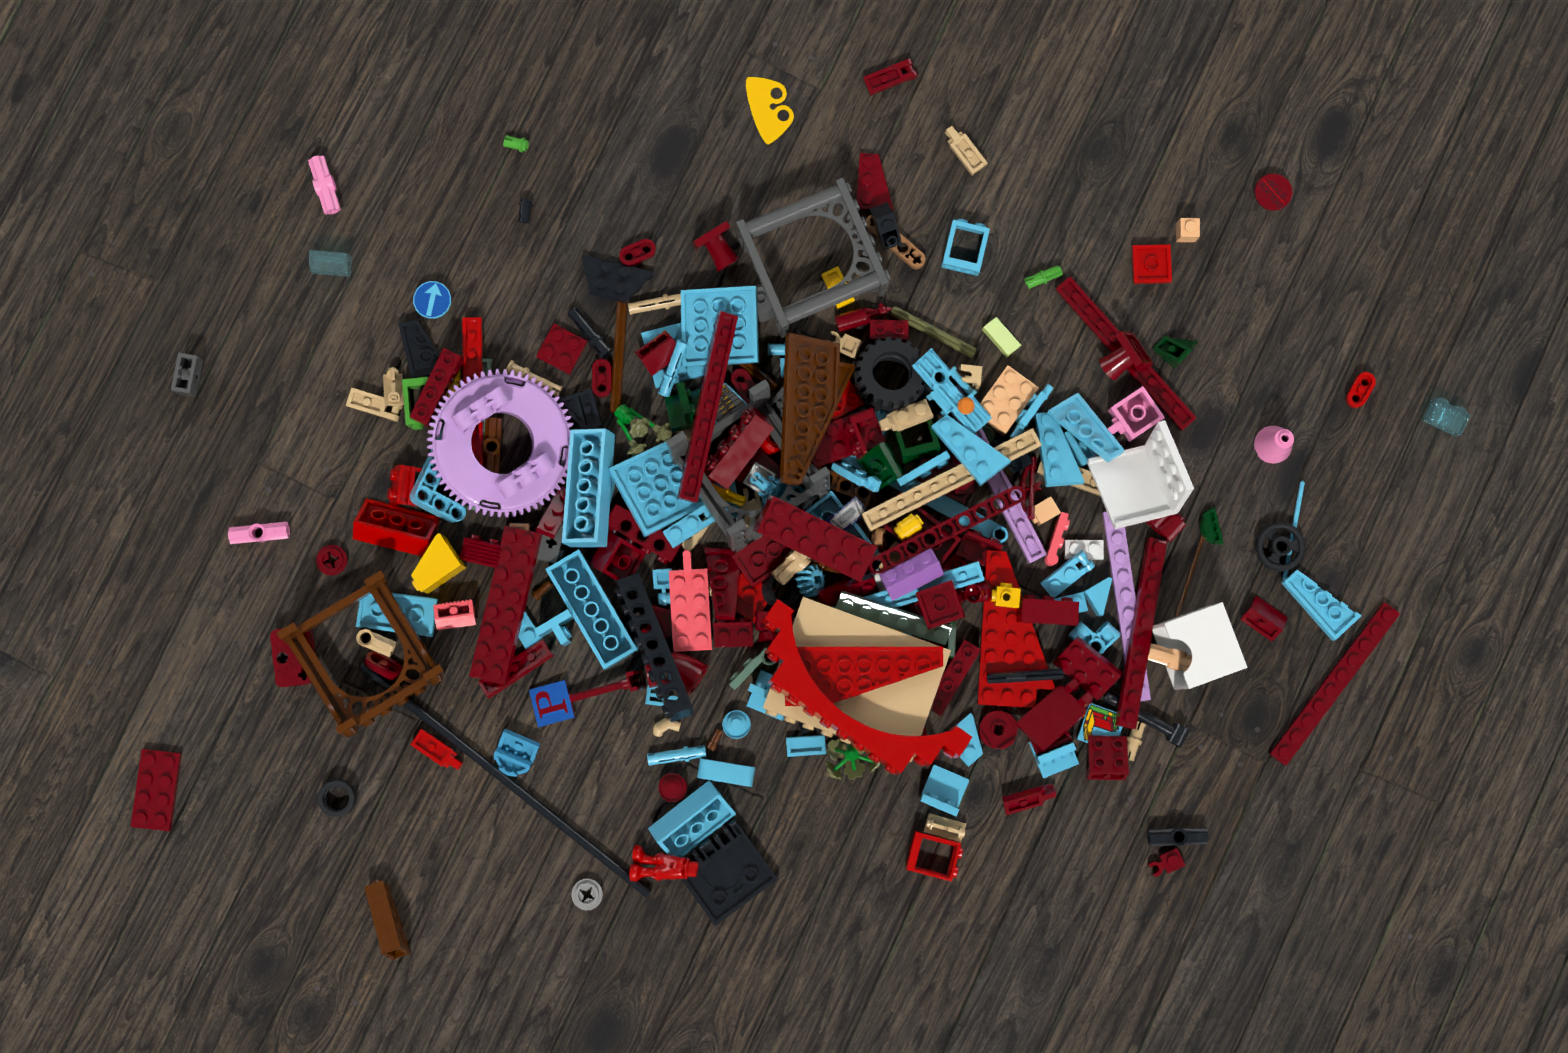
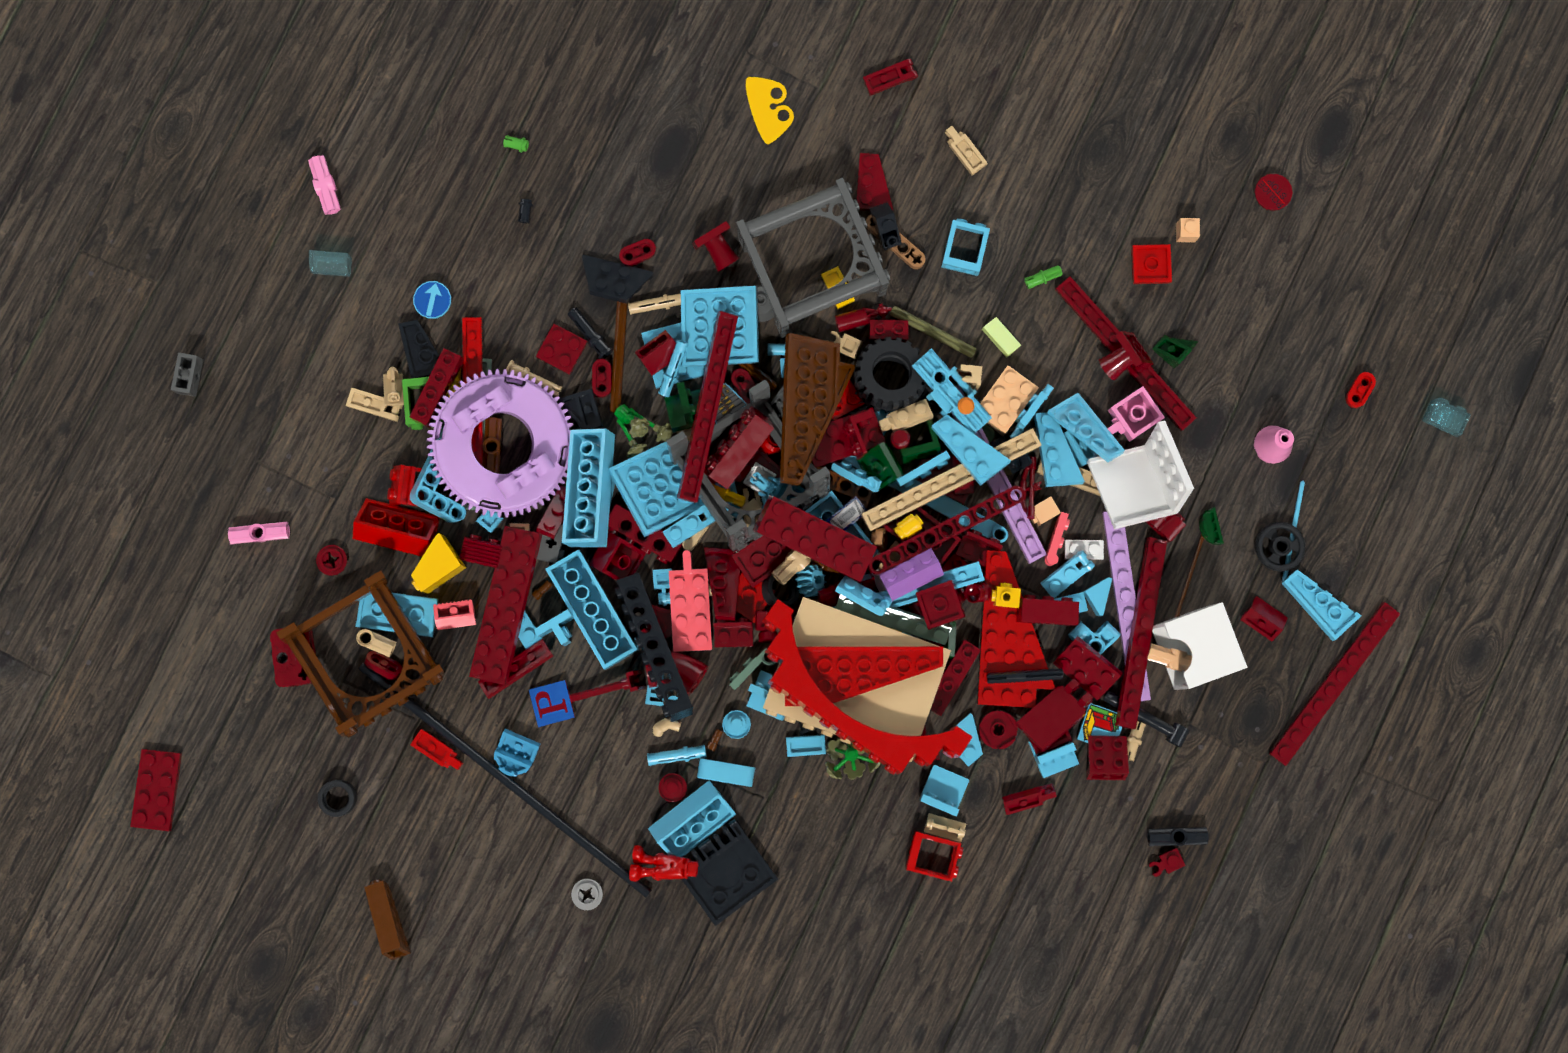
(488, 522): none -> medium azure tile
(863, 596): none -> medium azure plate
(900, 438): none -> dark red piece

